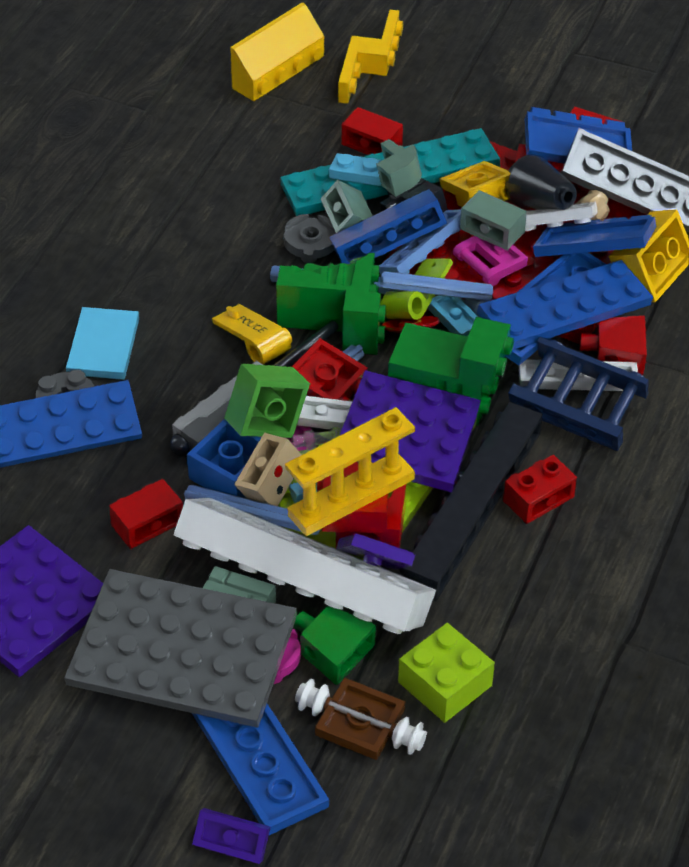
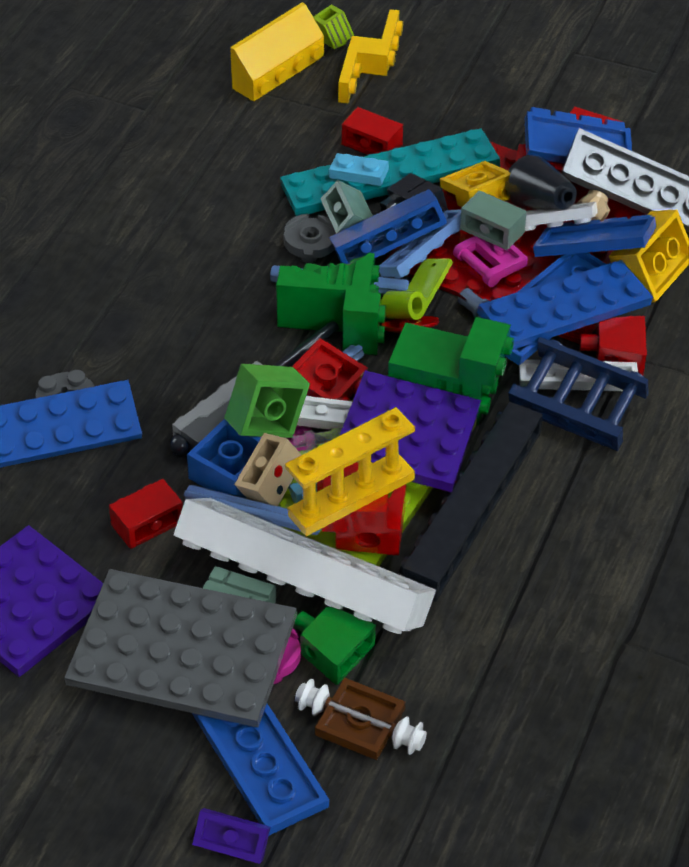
(103, 342): medium azure tile -> none
(261, 336): yellow door -> none
(334, 26): none -> lime brick
(375, 552): dark purple plate -> none
(399, 168): sand green brick -> none
(436, 286): medium blue axle -> none
(446, 672): lime brick -> none
(453, 314): medium azure plate -> none
(539, 488): red brick -> none

